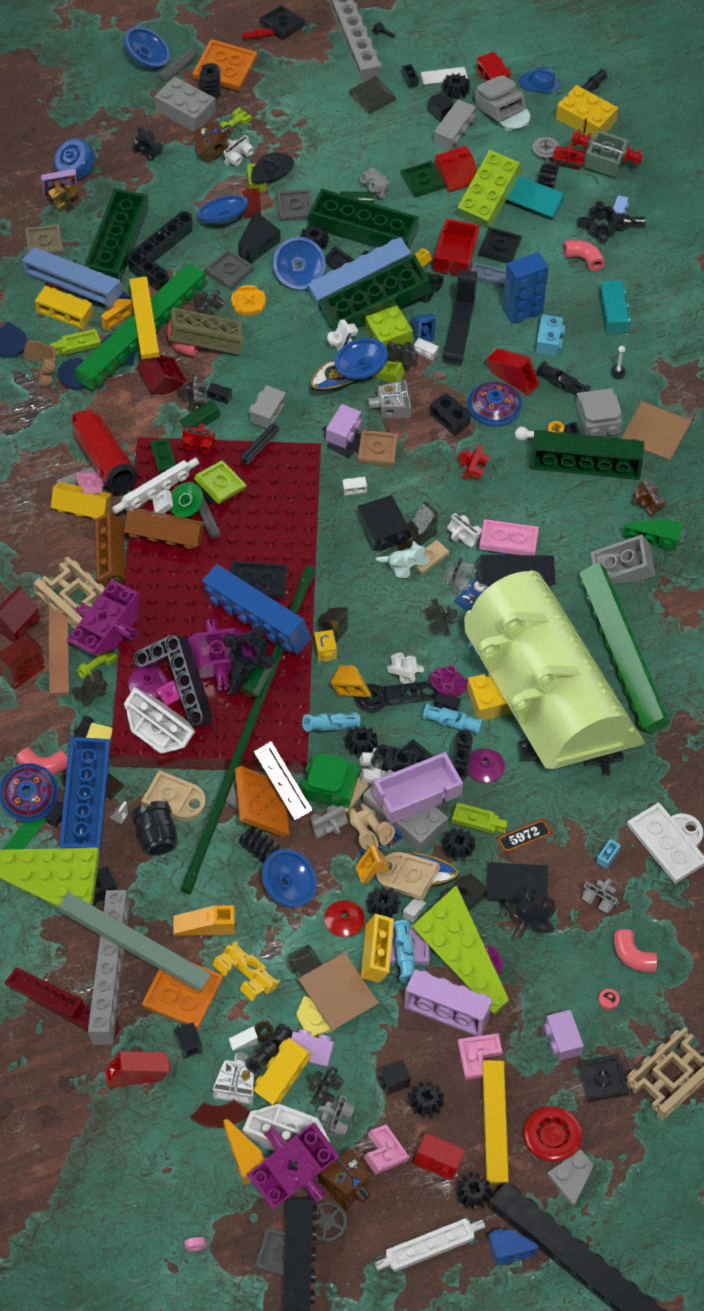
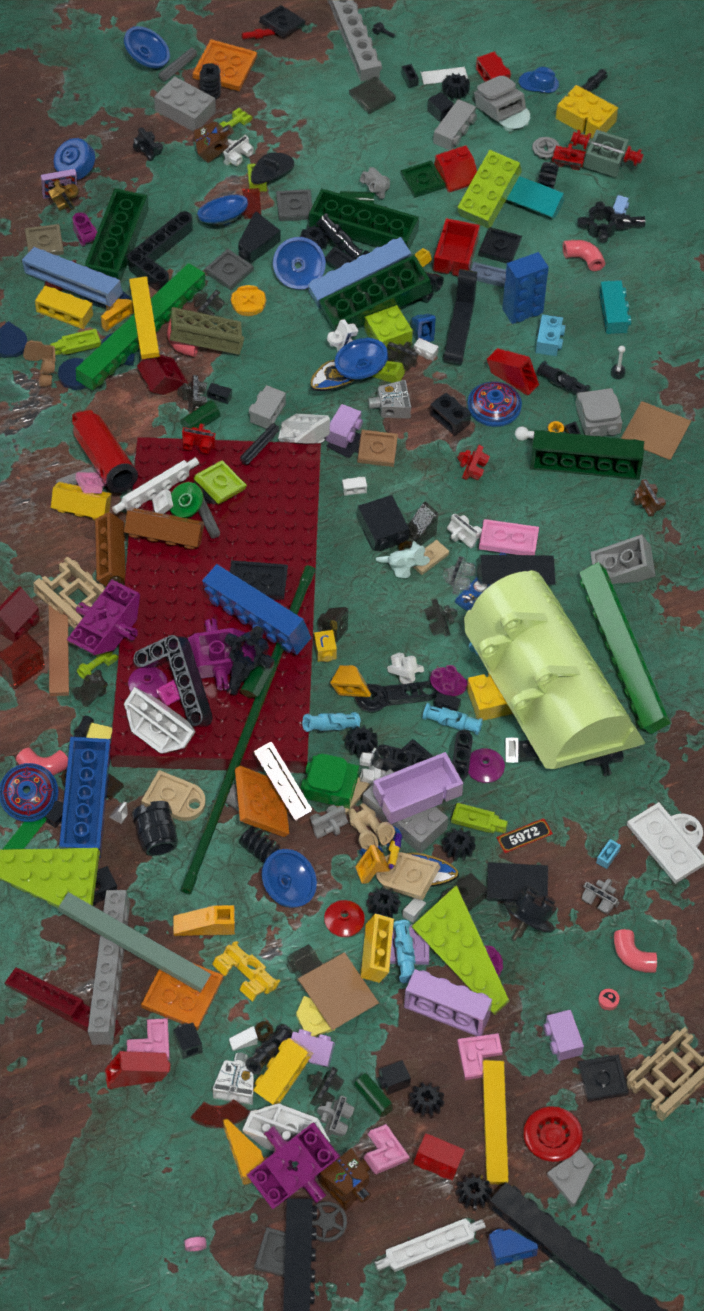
(83, 228): none -> magenta piece
(157, 1038): none -> bright pink tile
(162, 455): dark green plate -> none
(305, 428): none -> white wedge
(336, 233): none -> black piece
(373, 1095): none -> dark green brick
(394, 848): none -> yellow piece
(511, 749): none -> white piece
(658, 532): green slope -> none

